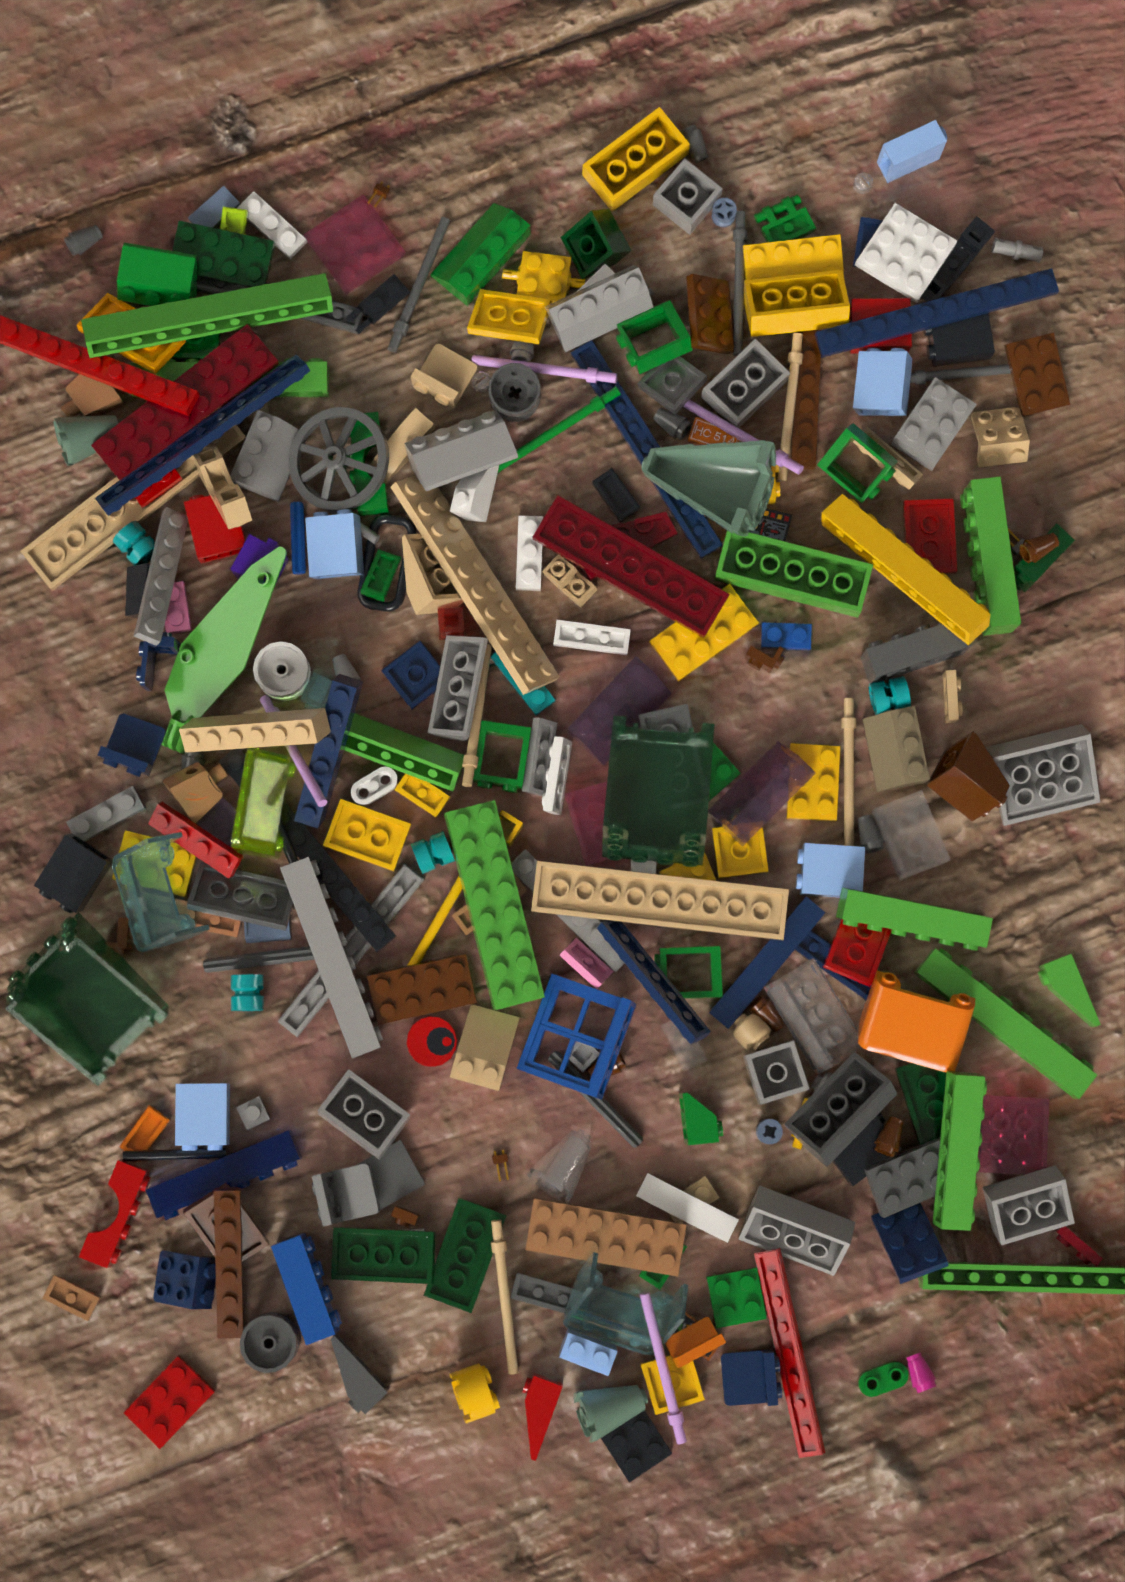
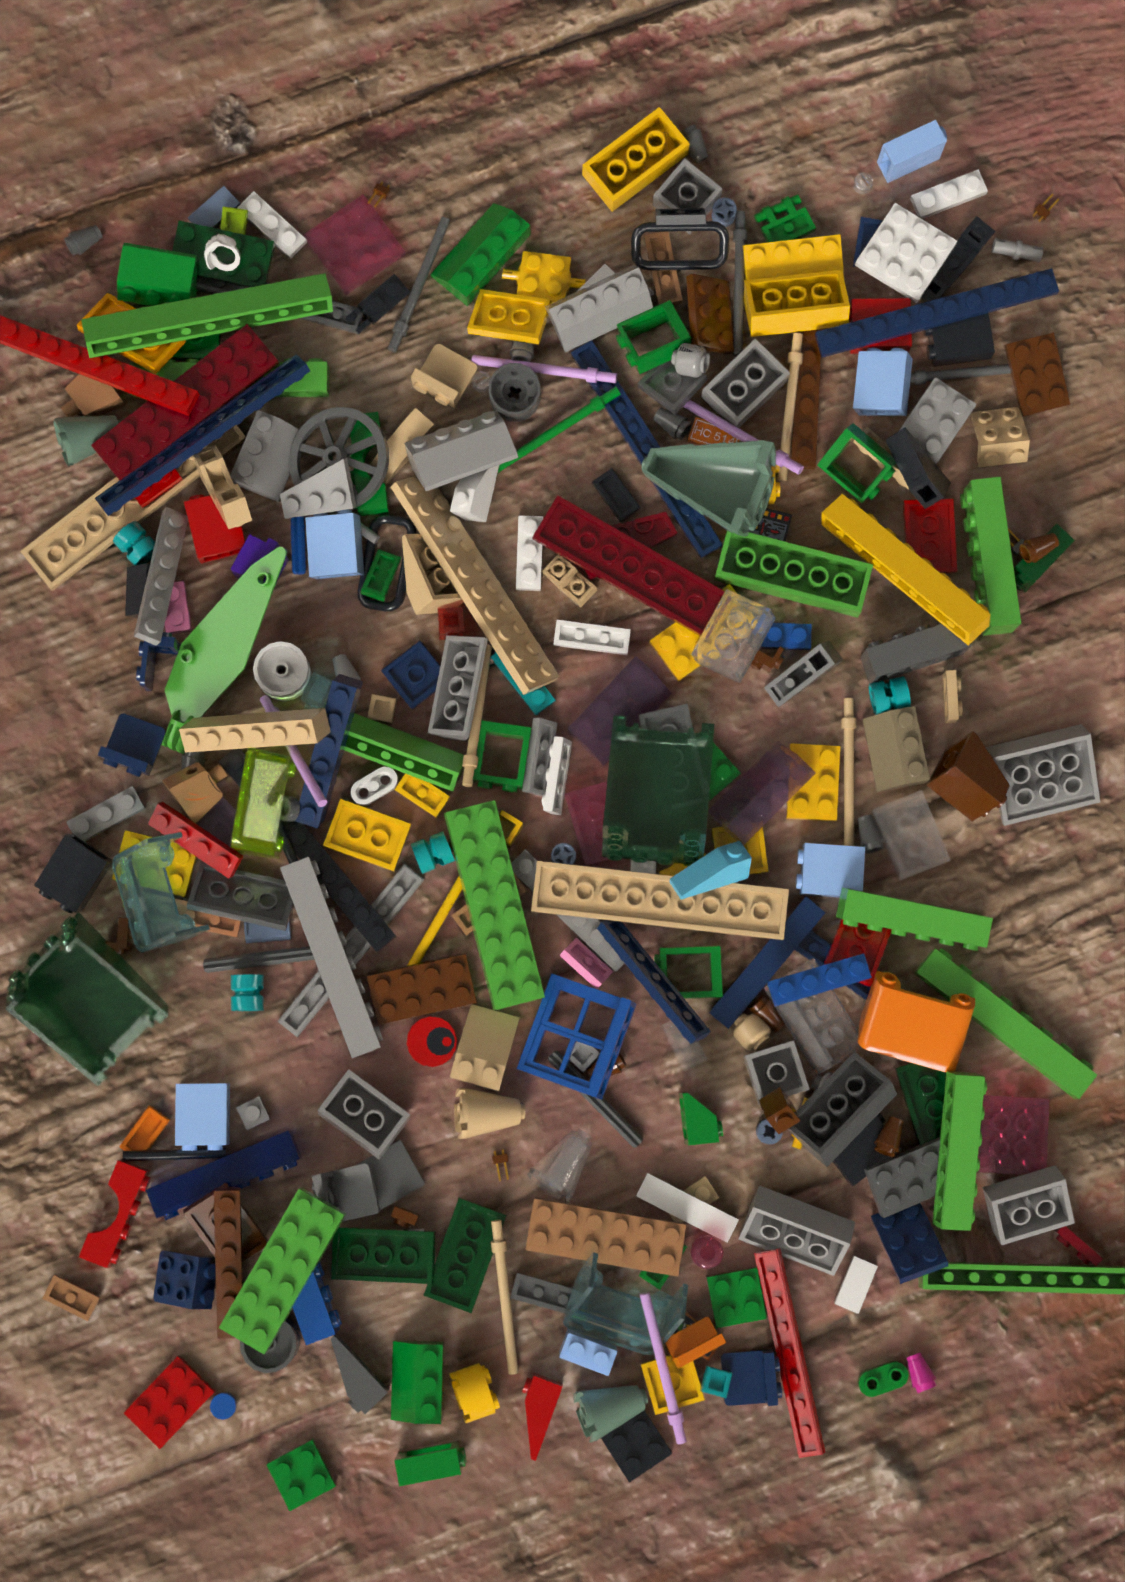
(211, 258): none -> white piece
(223, 1405): none -> blue tile
(282, 1270): none -> bright green brick
(290, 809): none -> dark grey tile
(301, 1474): none -> green plate
(321, 493): none -> light grey wing
(382, 708): none -> tan tile
(417, 1382): none -> green slope
(430, 1463): none -> green window
(485, 1112): none -> tan cone
(566, 851): none -> sand blue wheel
(595, 242): dark green slope -> none
(664, 281): none -> medium nougat plate
(680, 220): none -> black bar
(691, 360): none -> light grey head
(706, 1251): none -> clear pink head
(714, 870): none -> medium azure slope
(716, 1382): none -> teal tile
(733, 636): none -> clear brick
(779, 1110): none -> reddish brown brick
(803, 673): none -> dark grey slope
(819, 980): none -> blue plate
(855, 1284): none -> white tile
(918, 469): none -> black slope
(949, 194): none -> white plate
(1041, 211): none -> reddish brown piece
(1067, 985): bright green slope -> none

